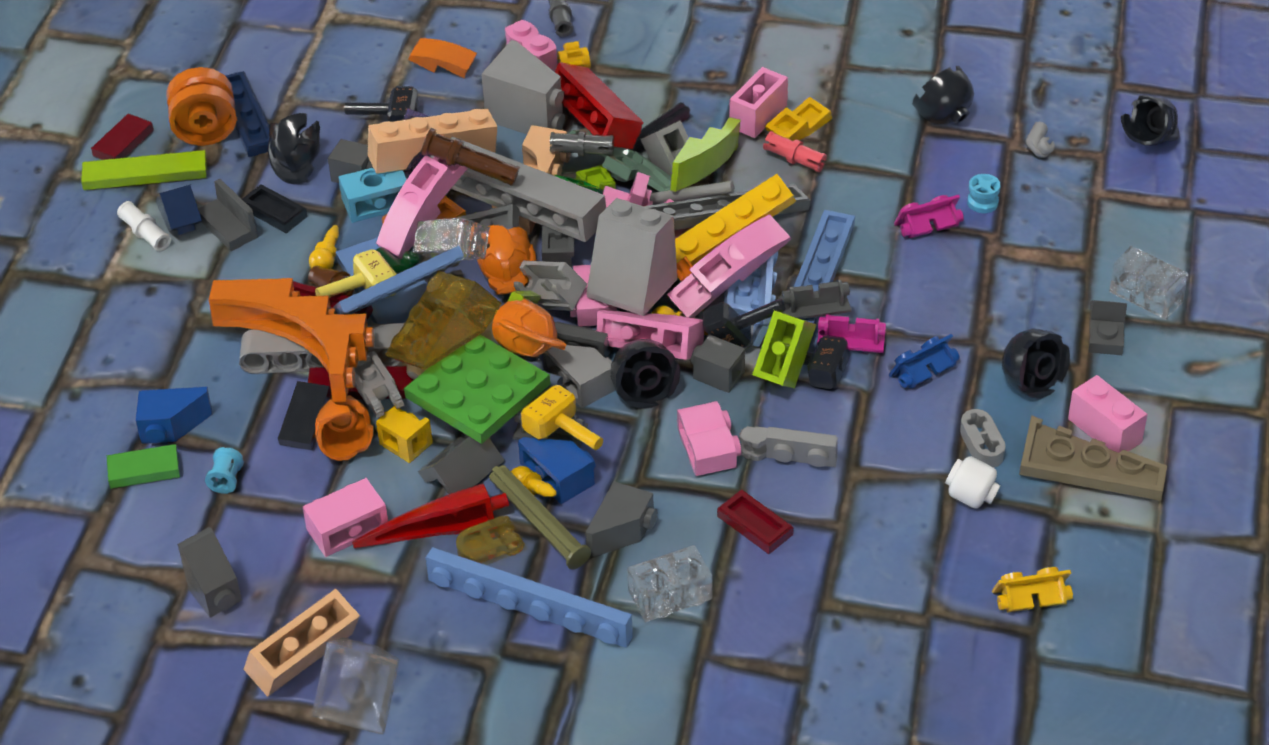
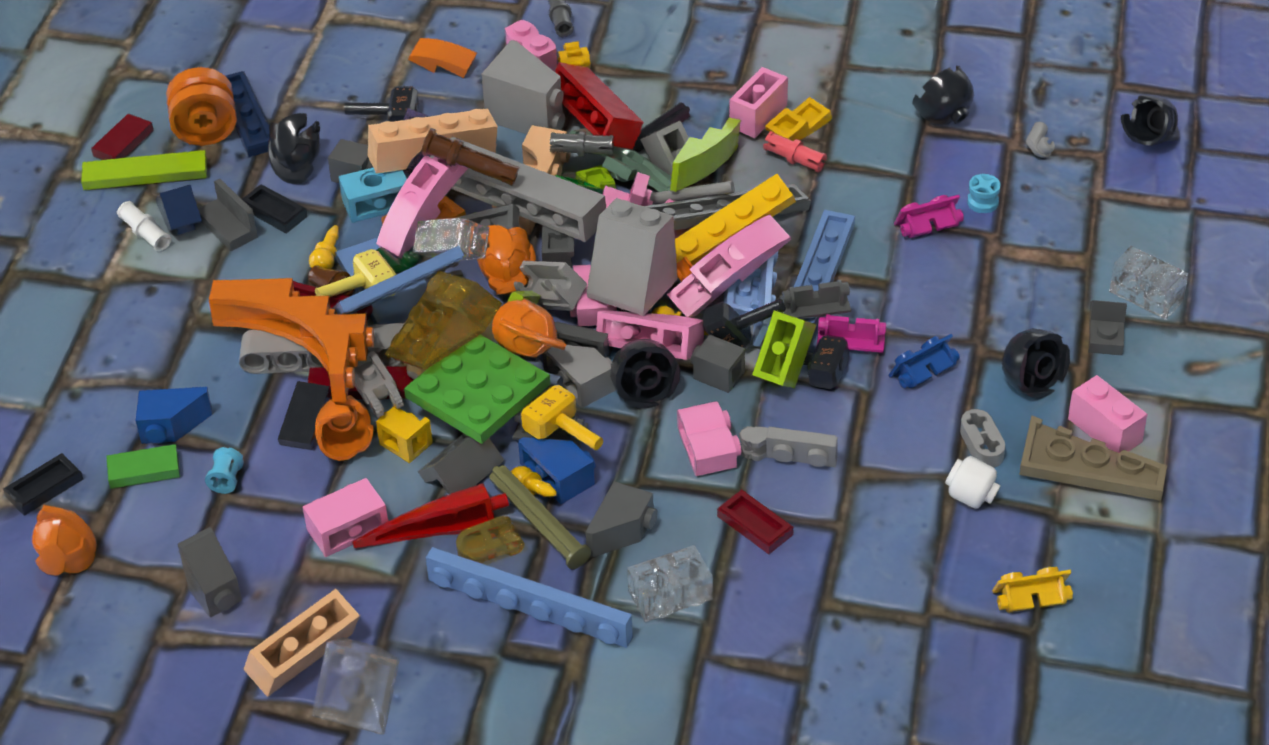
(43, 484): none -> black tile
(62, 541): none -> orange helmet

